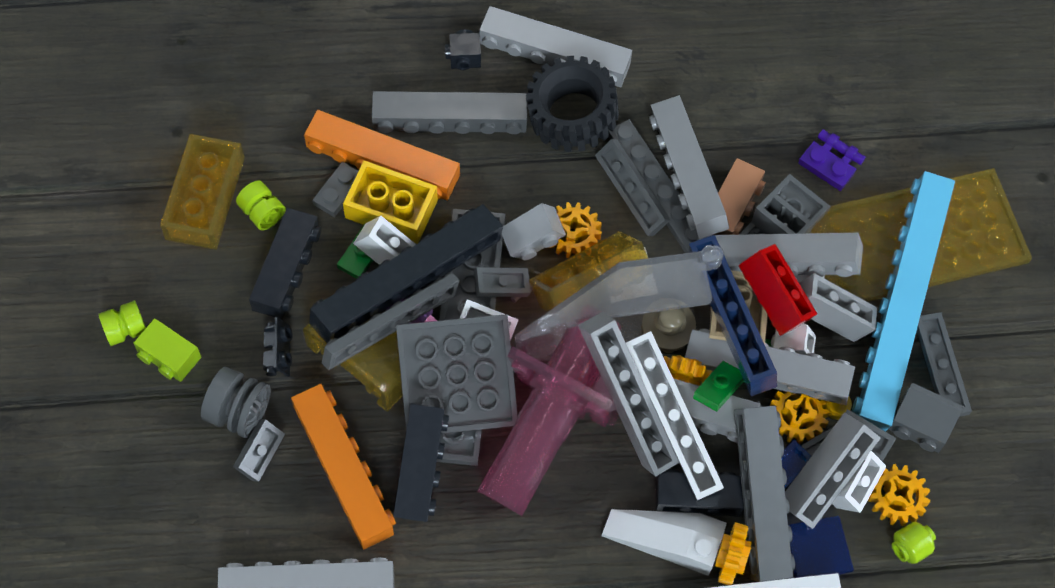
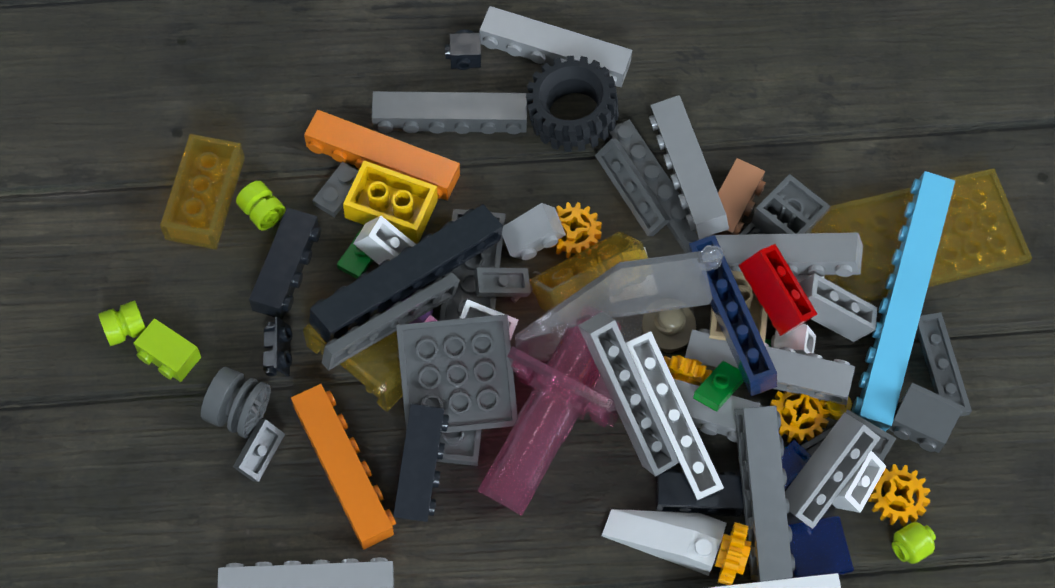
(829, 166): dark purple plate -> none

